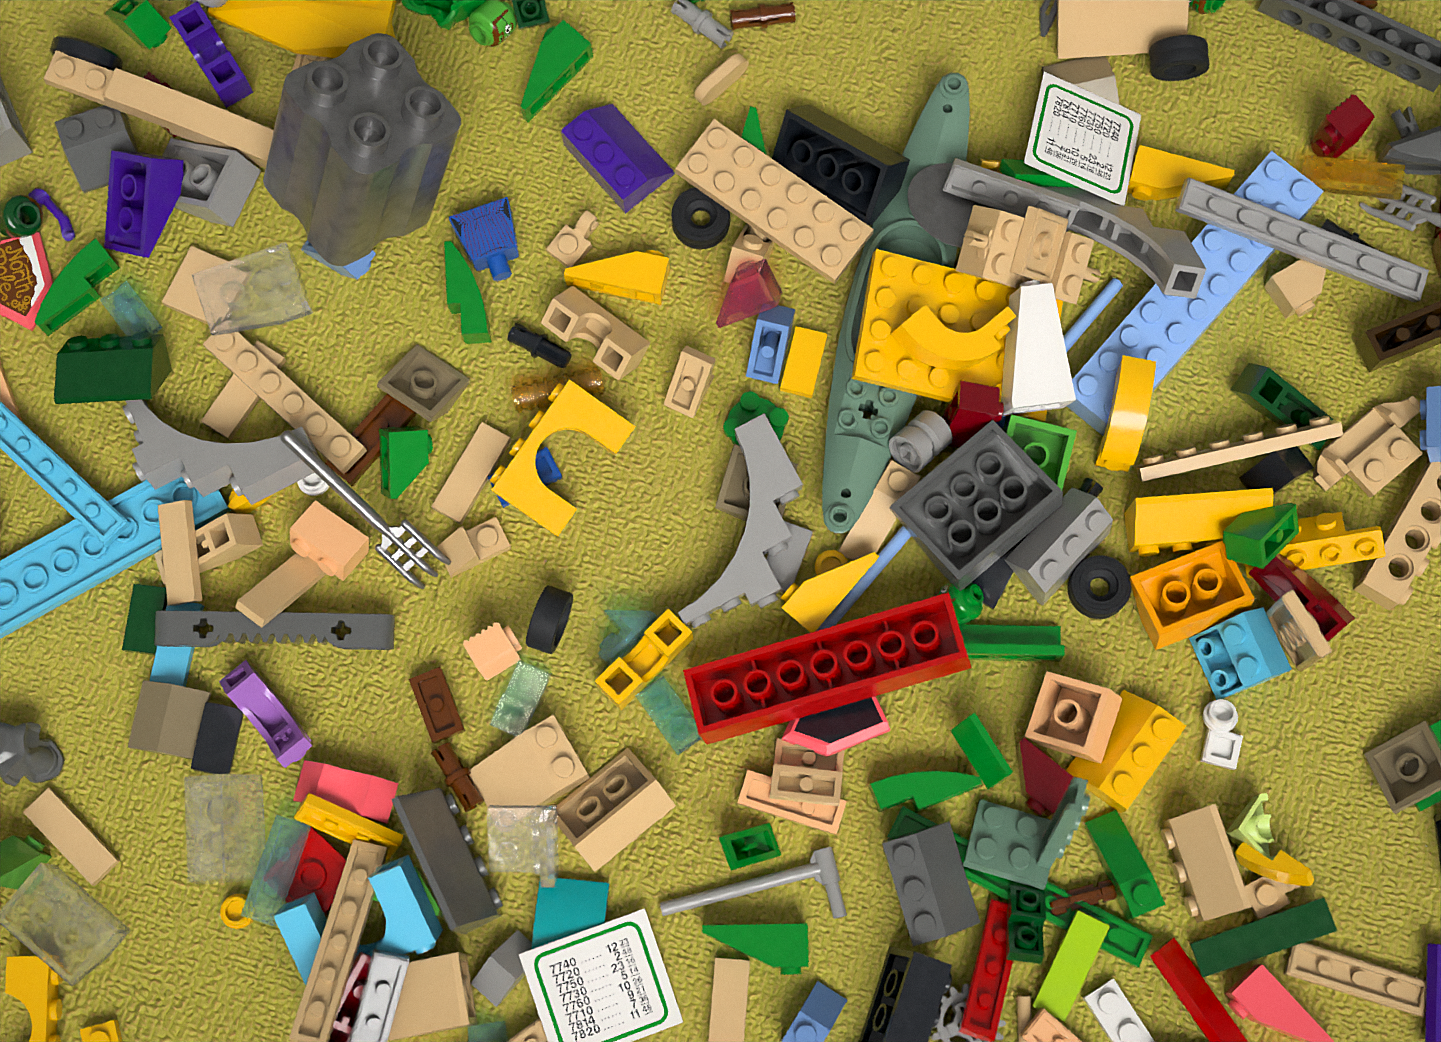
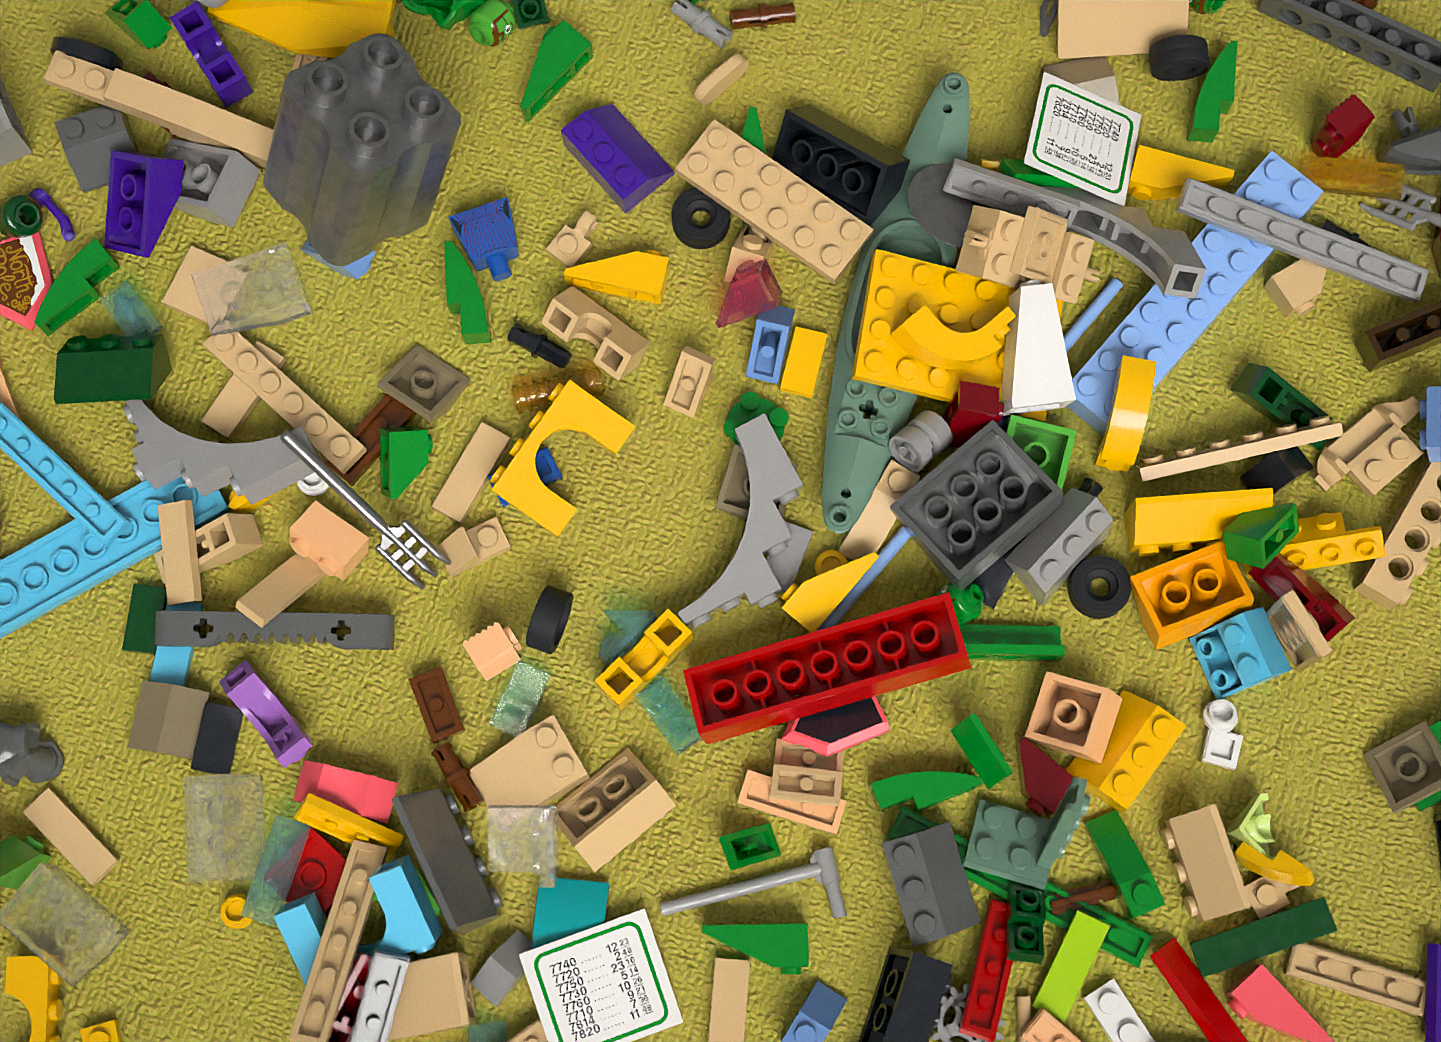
(1214, 97): none -> green slope

